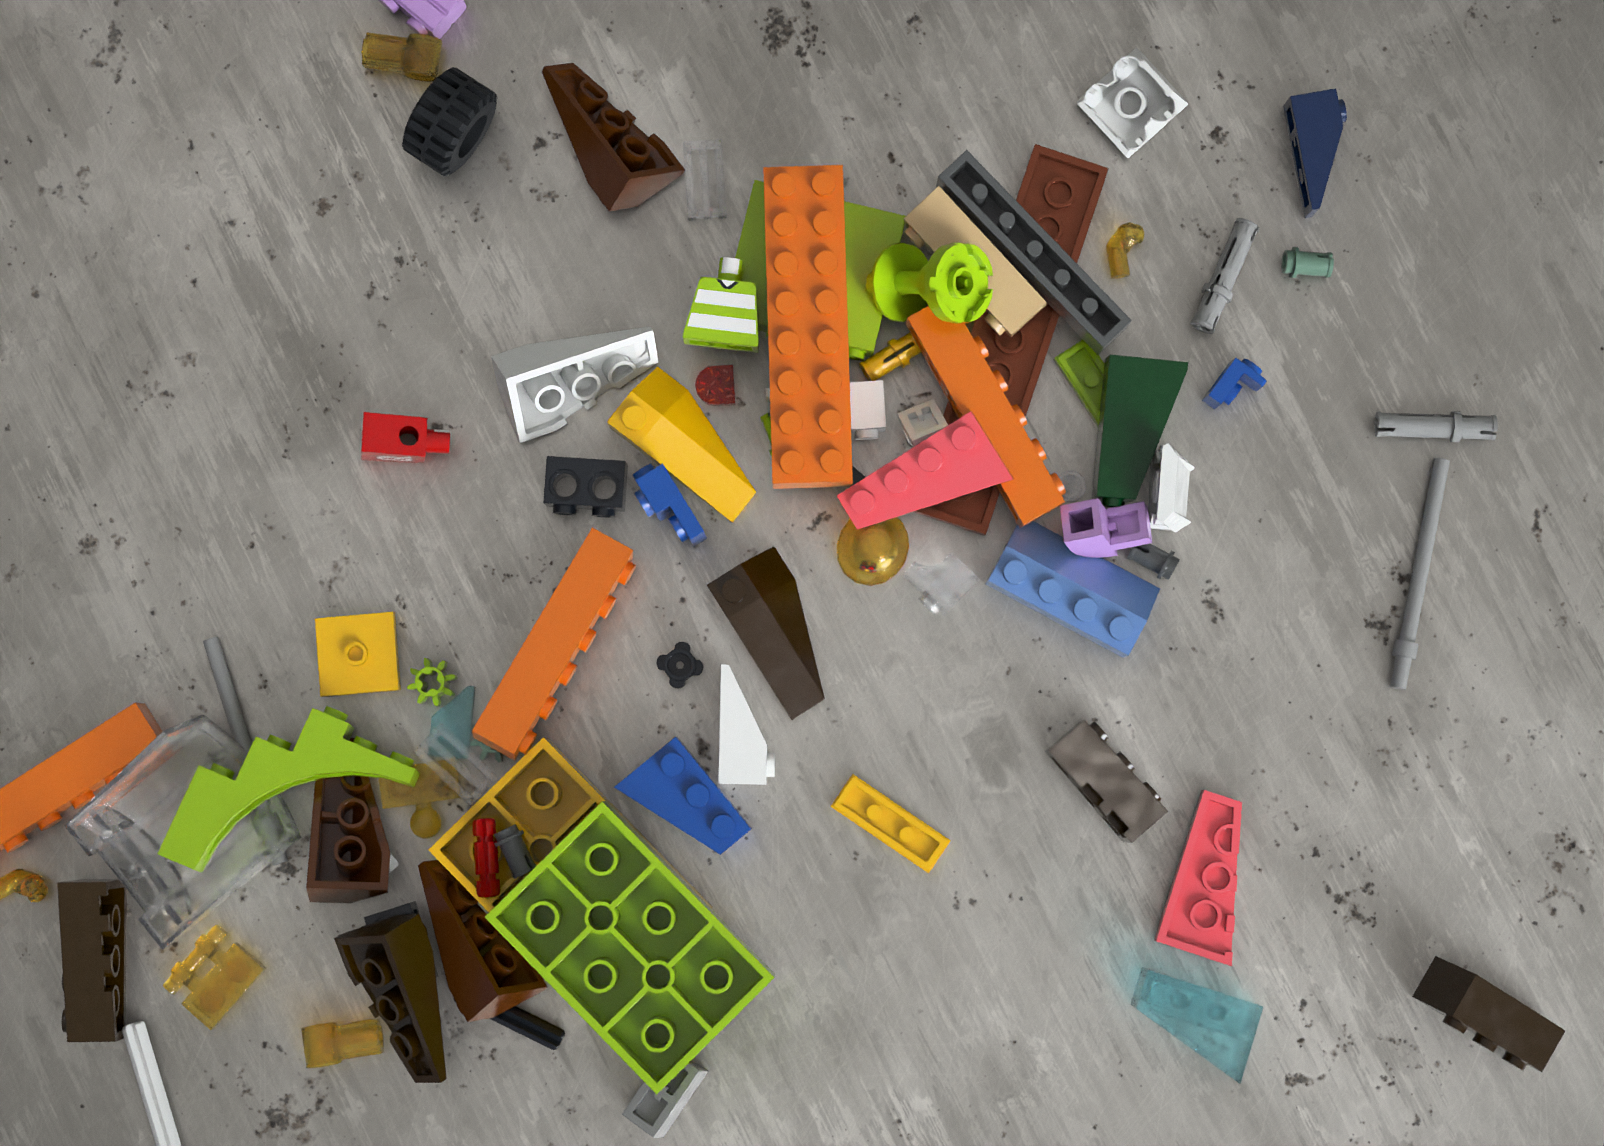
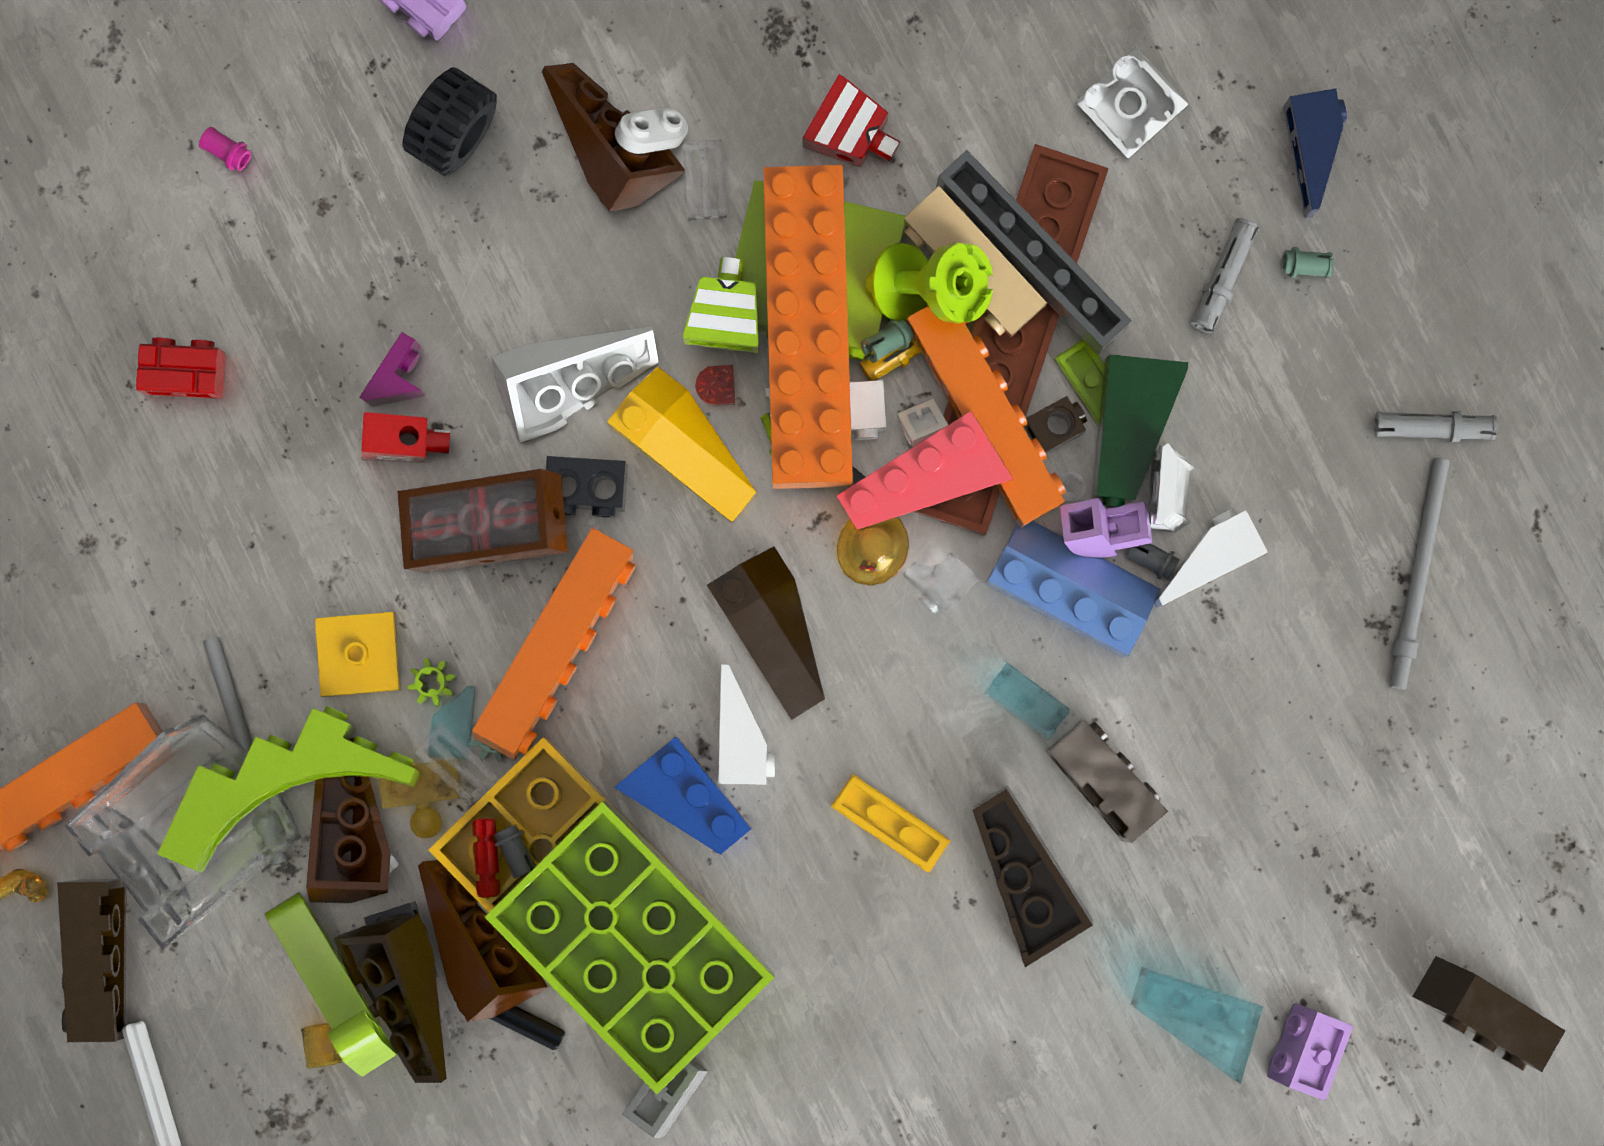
(181, 370): none -> red brick
(222, 985): clear yellow plate -> none
(232, 153): none -> dark pink pin
(354, 1028): none -> lime beam
(386, 384): none -> magenta slope
(413, 56): clear yellow piece -> none
(482, 521): none -> brick
(651, 130): none -> white plate
(662, 497): blue plate -> none
(668, 664): black plate -> none
(849, 126): none -> red torso
(895, 336): none -> sand green pin
(1026, 701): none -> clear light blue hinge
(1031, 883): none -> dark brown wedge
(1038, 427): none -> dark brown brick
(1119, 245): clear yellow arm -> none
(1203, 891): coral wing -> none
(1217, 552): none -> white slope
(1226, 385): blue bracket -> none
(1309, 1051): none -> lavender bracket

